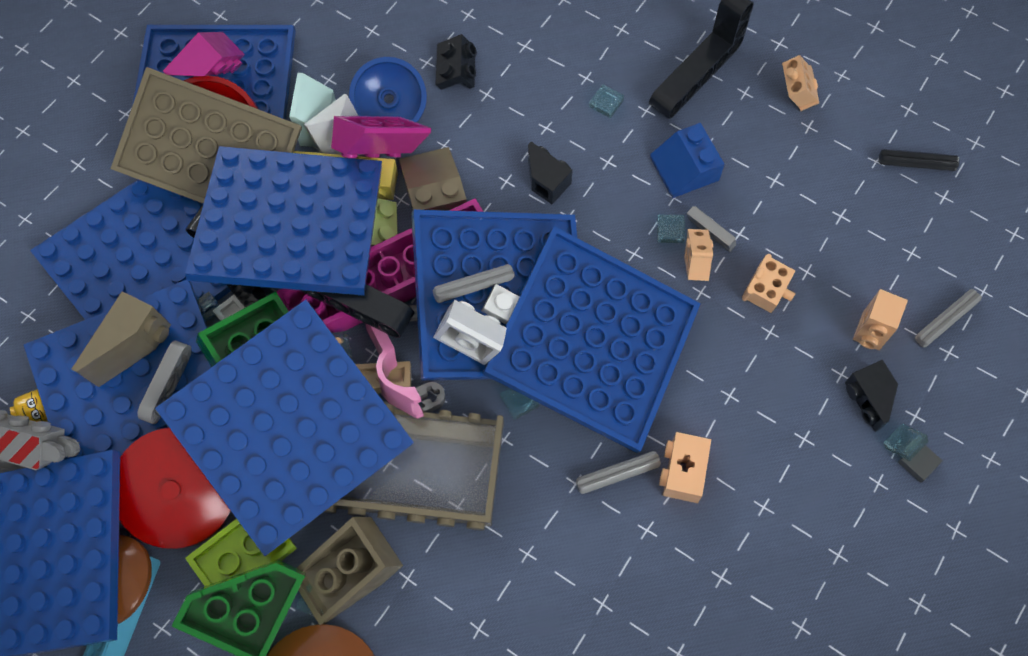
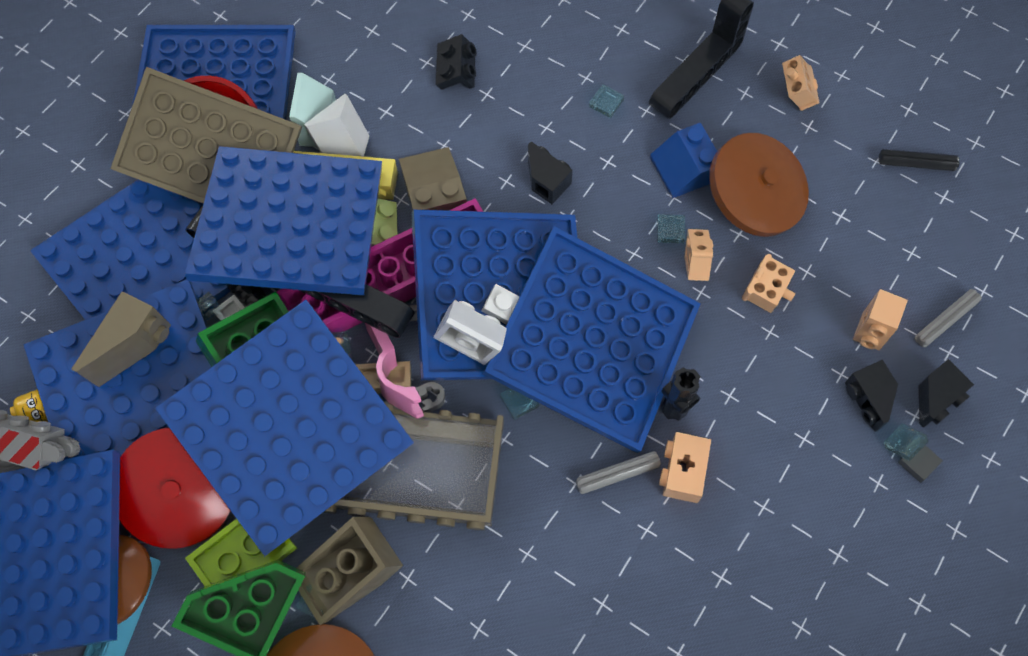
(164, 381): light grey beam -> none
(206, 55): dark pink slope -> none
(376, 136): dark pink slope -> none
(388, 77): blue dish -> none
(473, 283): light grey axle -> none
(681, 393): none -> black piece
(716, 232): light grey tile -> none
(759, 184): none -> dark orange dish
(940, 390): none -> black slope

